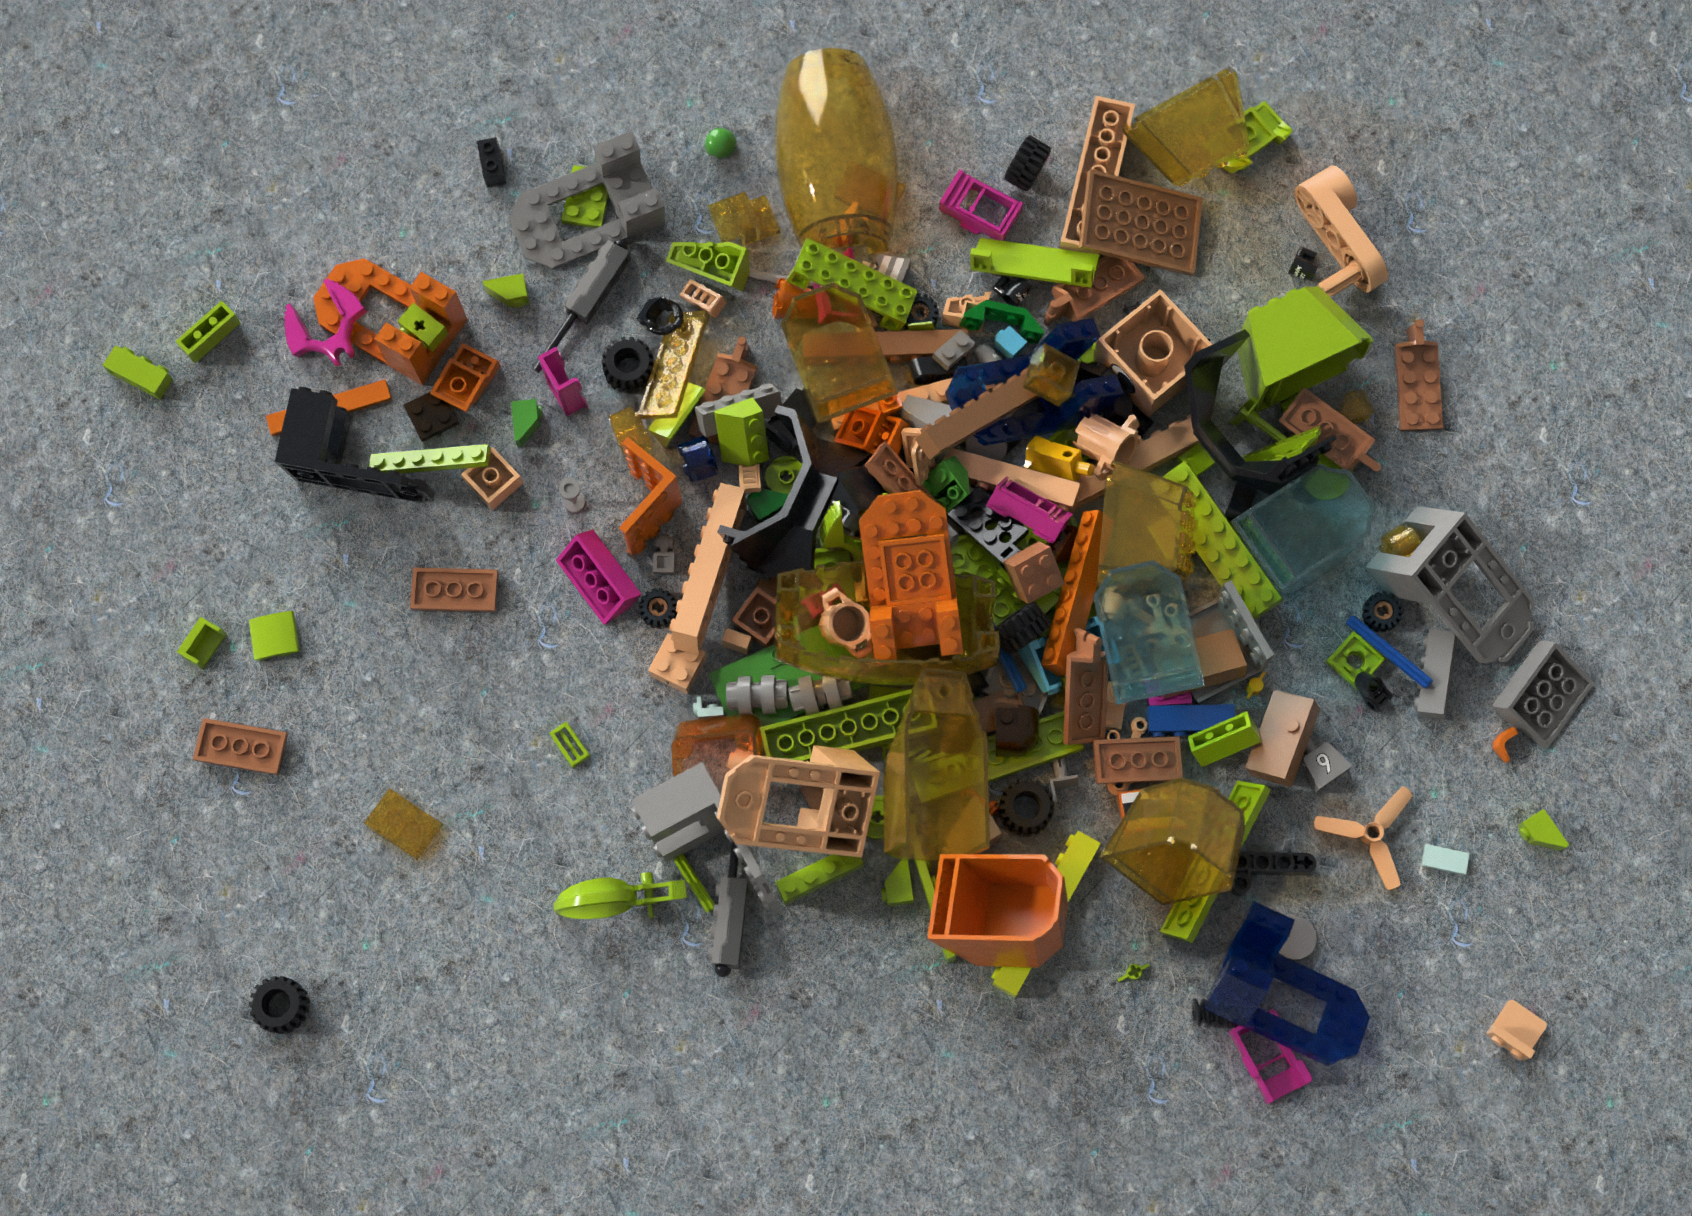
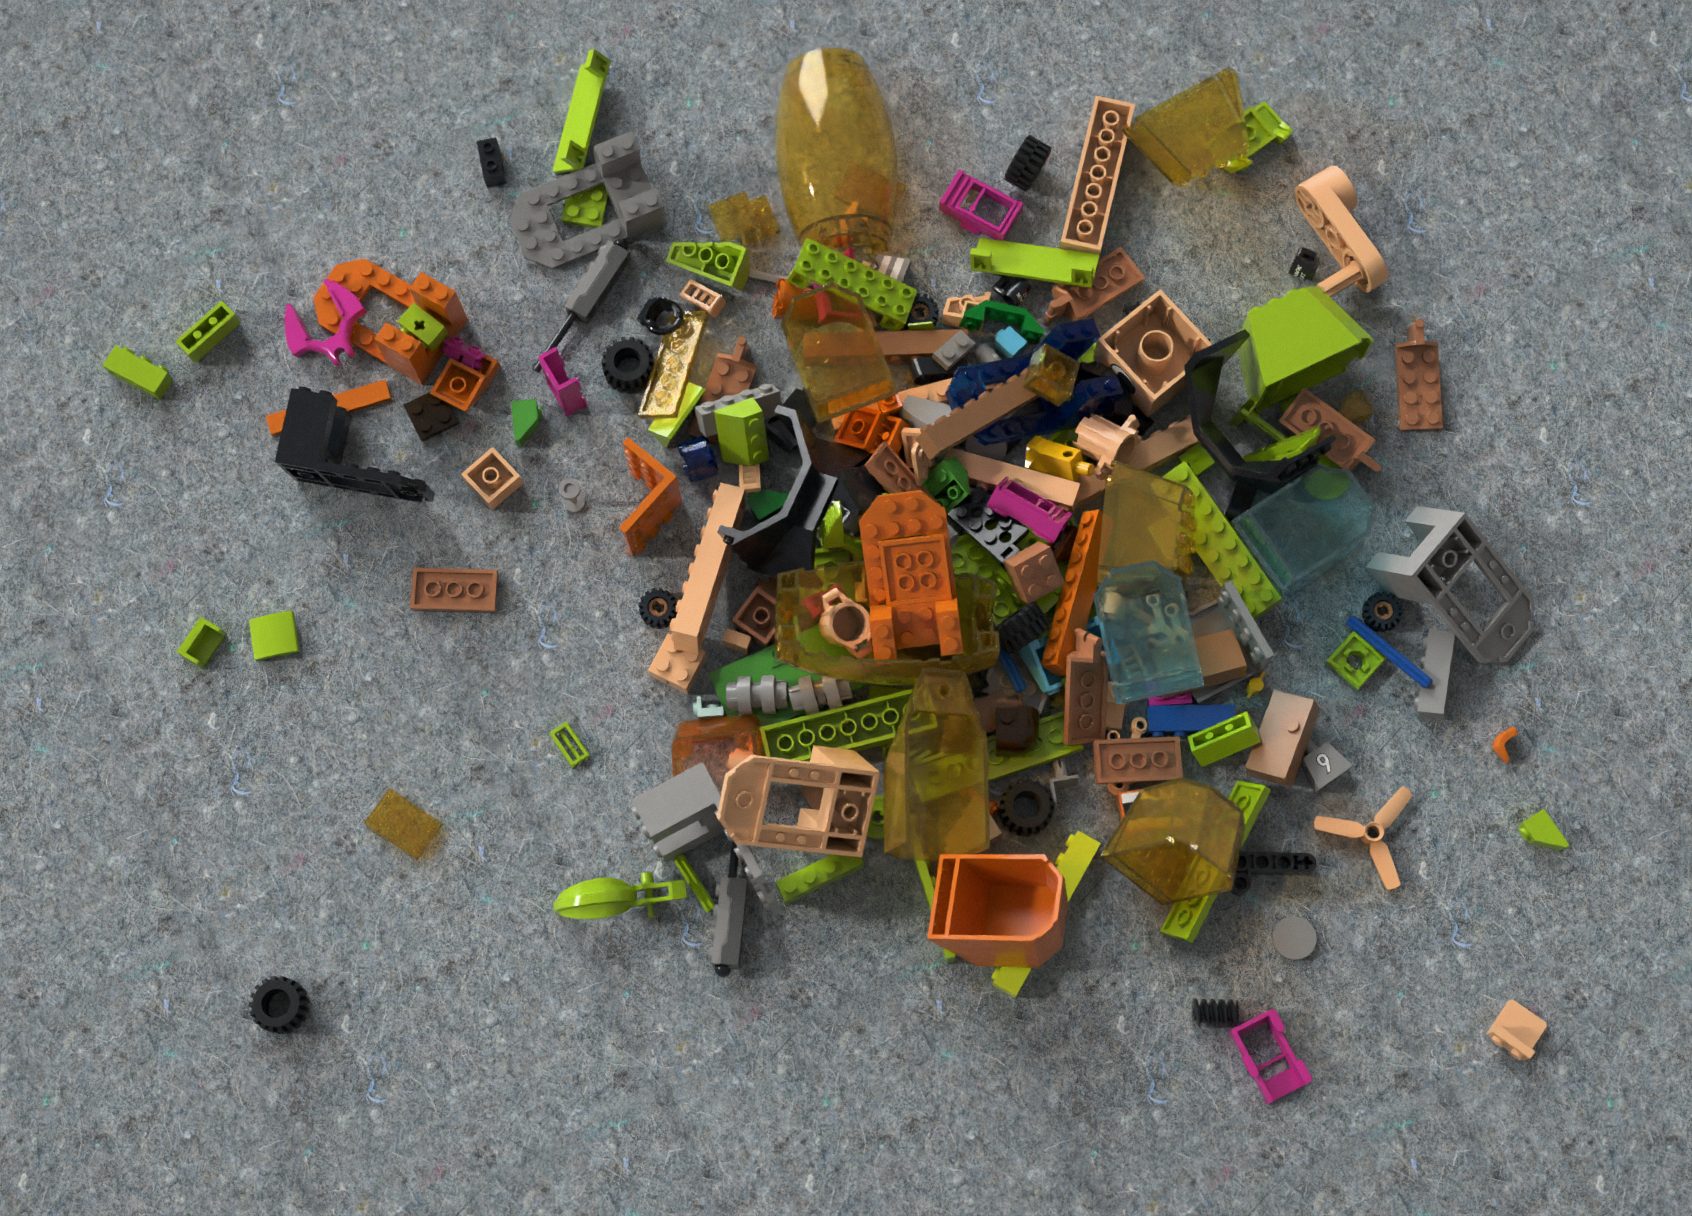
(240, 746): nougat plate -> none
(432, 459): lime plate -> none
(456, 348): none -> dark pink hinge
(508, 290): lime slope -> none
(582, 113): none -> lime bracket
(598, 576): dark pink slope -> none
(629, 424): clear yellow brick -> none
(664, 561): light grey plate -> none
(720, 143): bright green hair -> none
(782, 465): lime plate -> none
(898, 886): lime slope -> none
(1133, 972): lime piece -> none
(1140, 222): medium nougat plate -> none
(1246, 977): clear blue bracket -> none
(1372, 690): black piece -> none
(1400, 541): clear yellow brick -> none
(1445, 859): light aqua tile -> none
(1543, 693): light grey slope -> none

